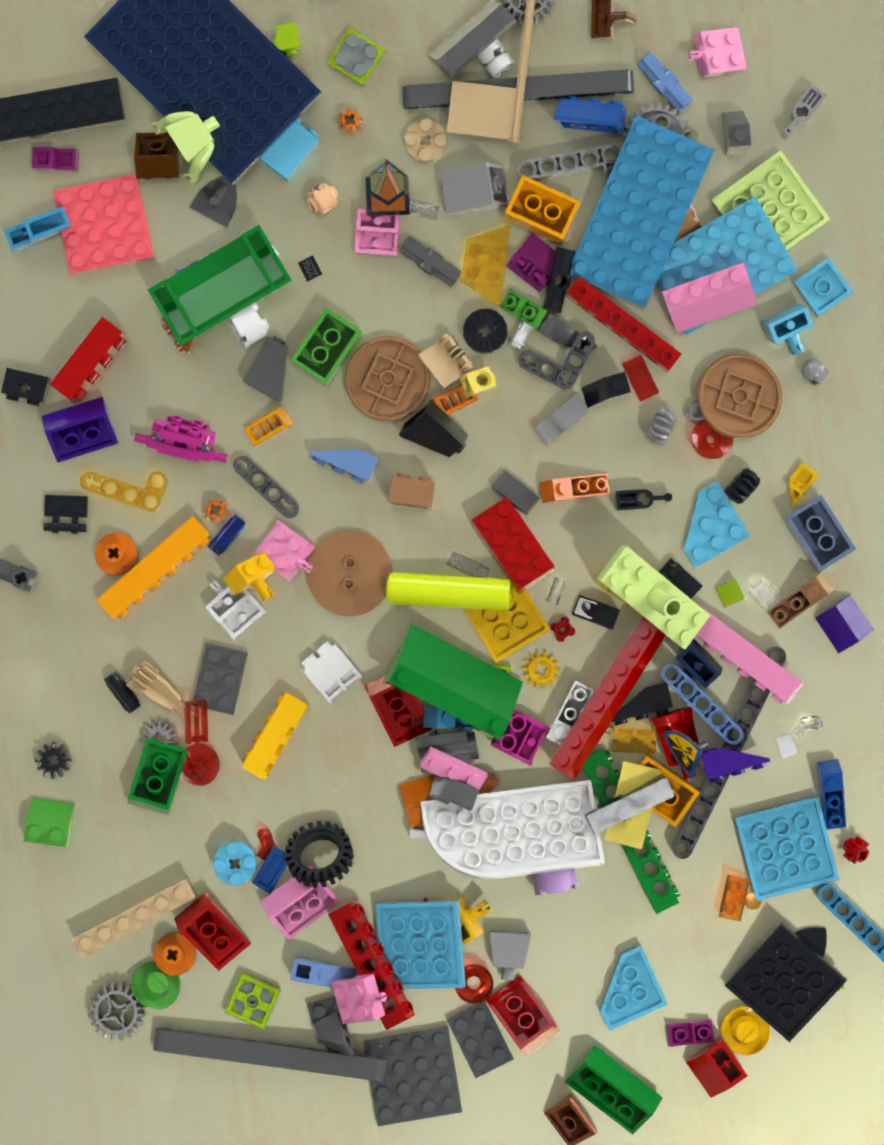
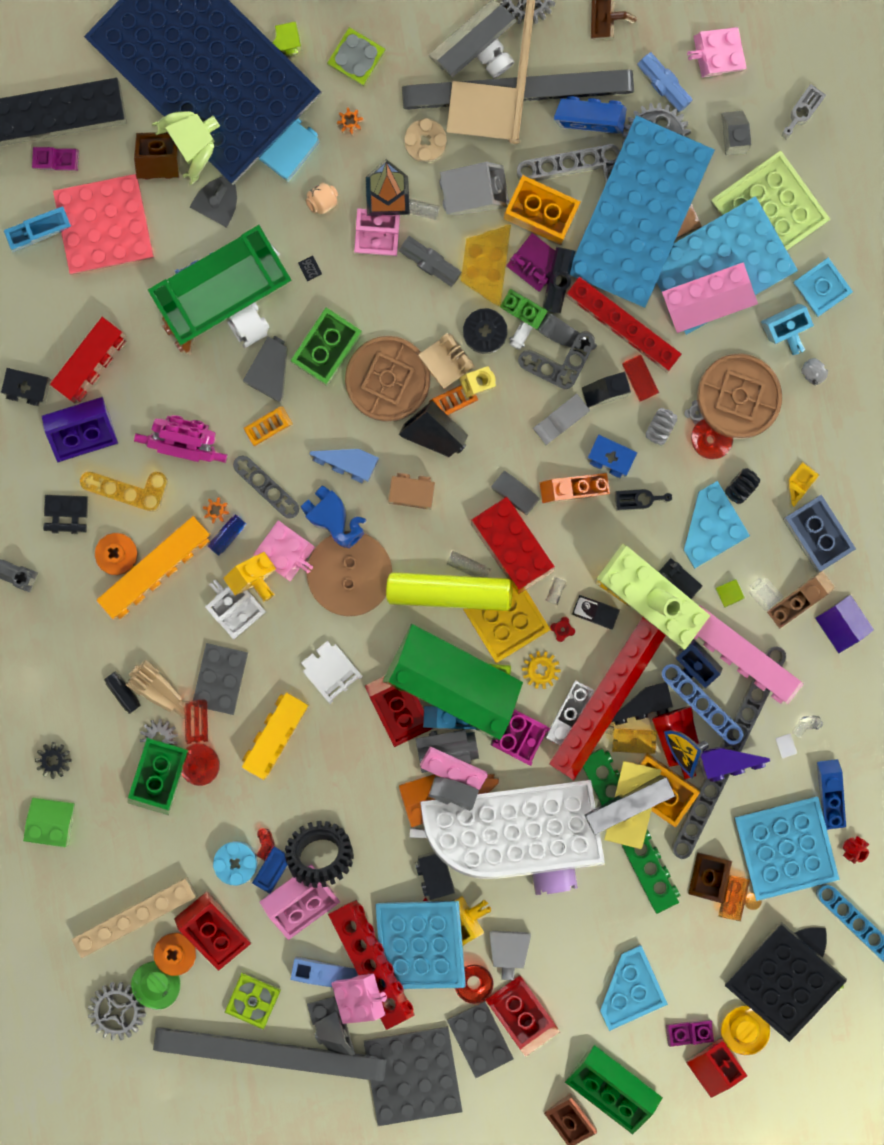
(331, 515): none -> blue hips
(436, 876): none -> black brick
(623, 455): none -> blue brick
(710, 877): none -> reddish brown slope

